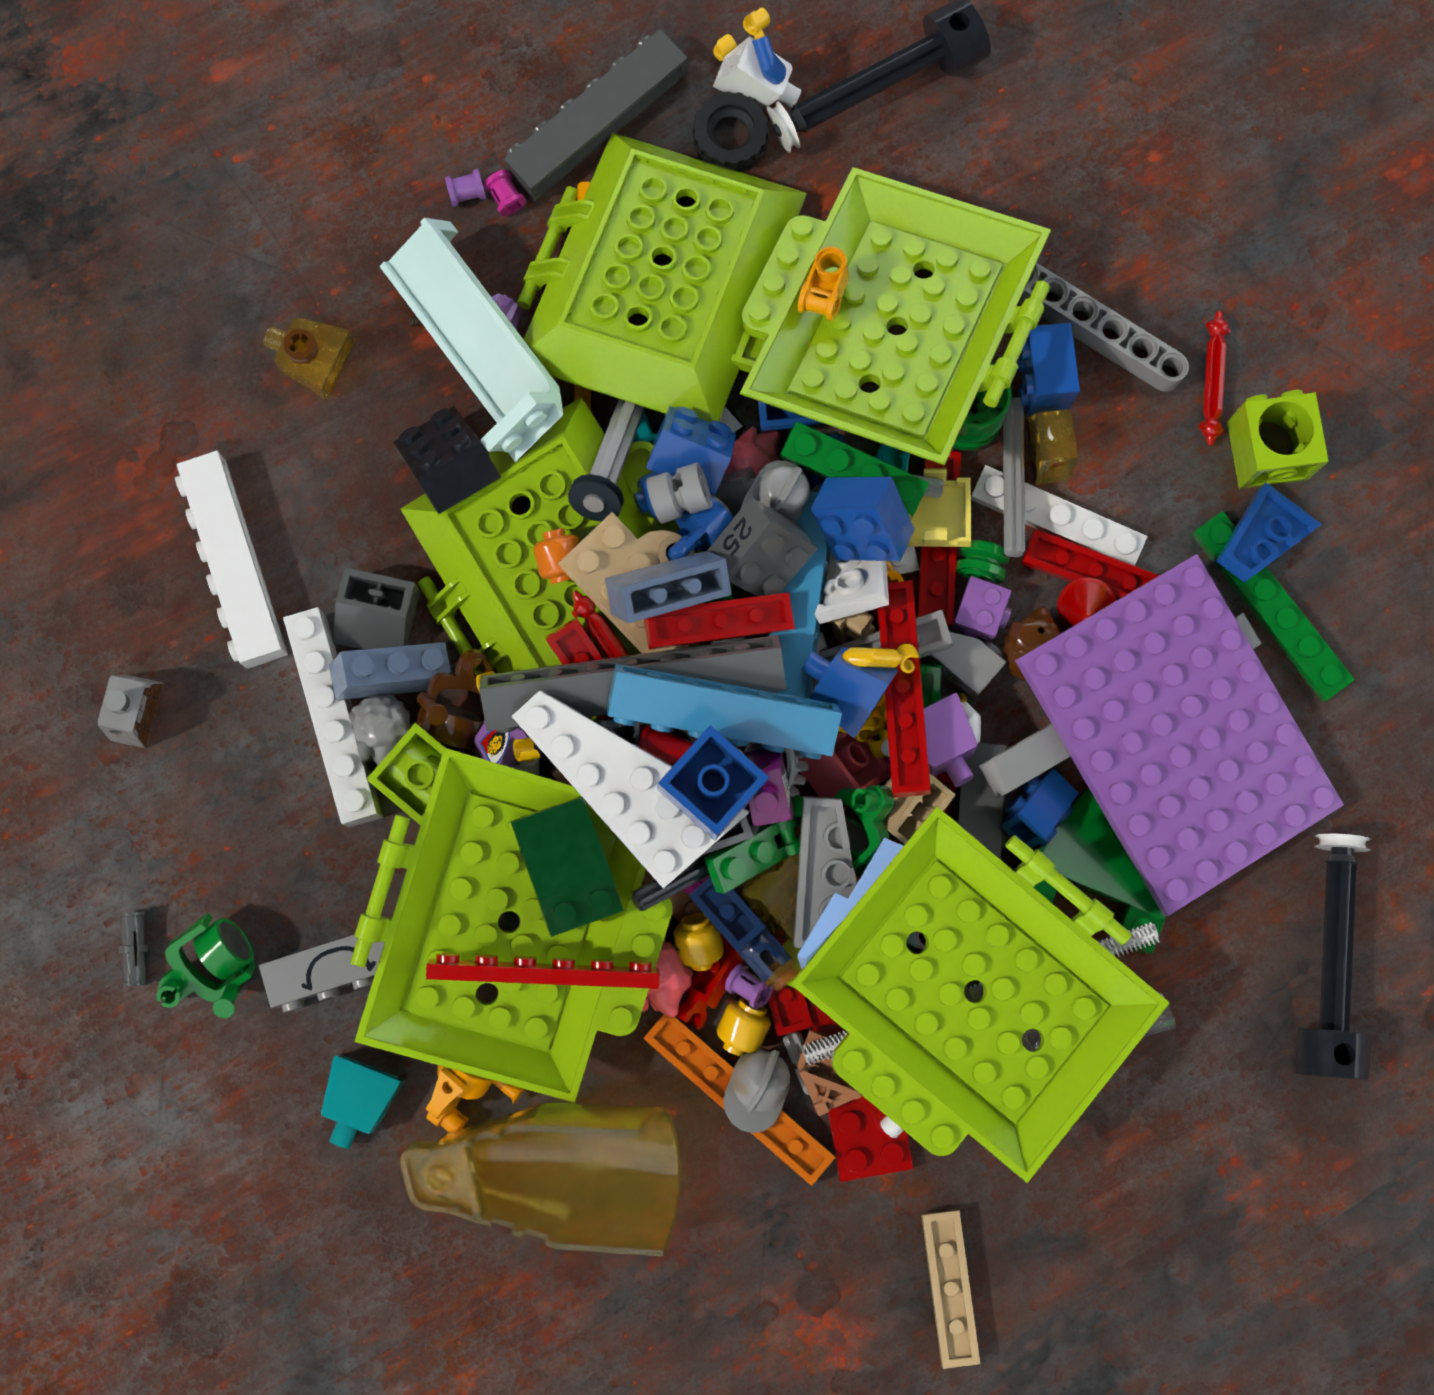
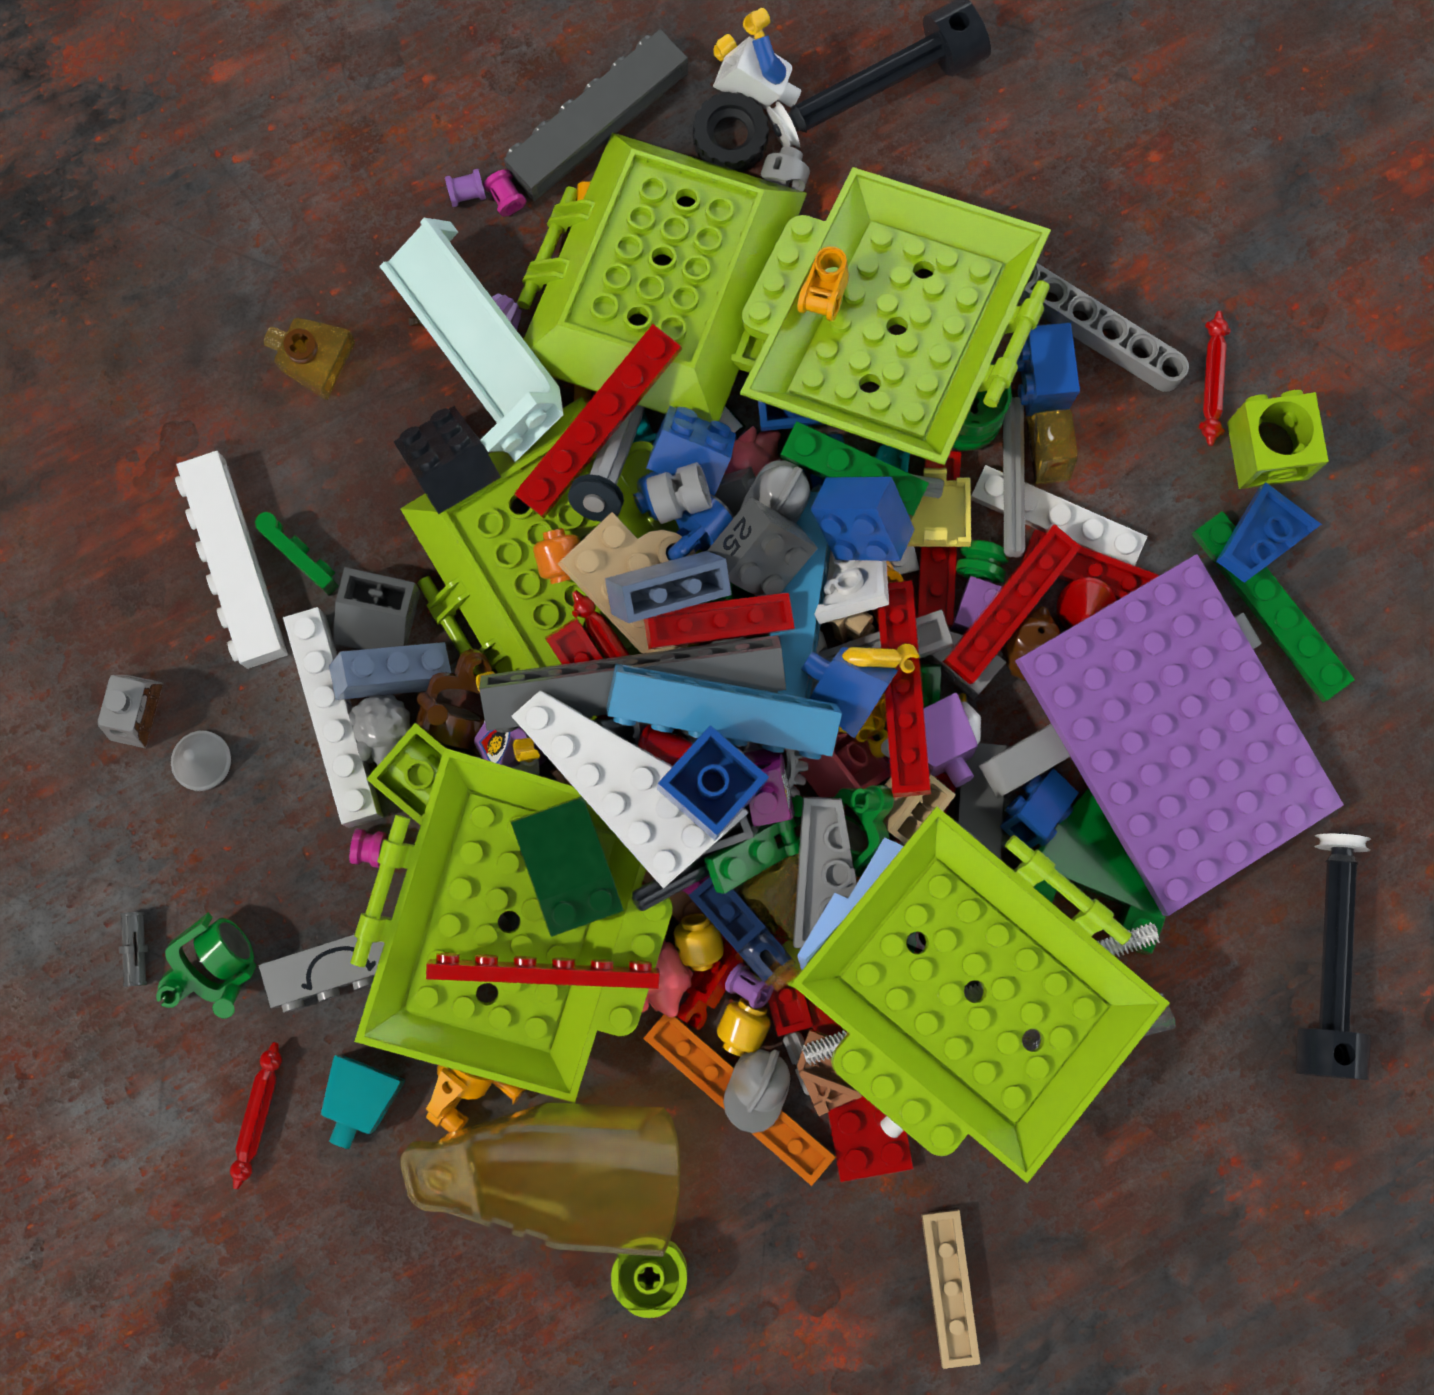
(200, 760): none -> light grey hat
(255, 1115): none -> red wheel
(296, 552): none -> green plate
(366, 847): none -> dark pink wheel
(598, 421): none -> red plate
(650, 1299): none -> lime brick
(786, 166): none -> light grey piece
(1011, 604): none -> red plate

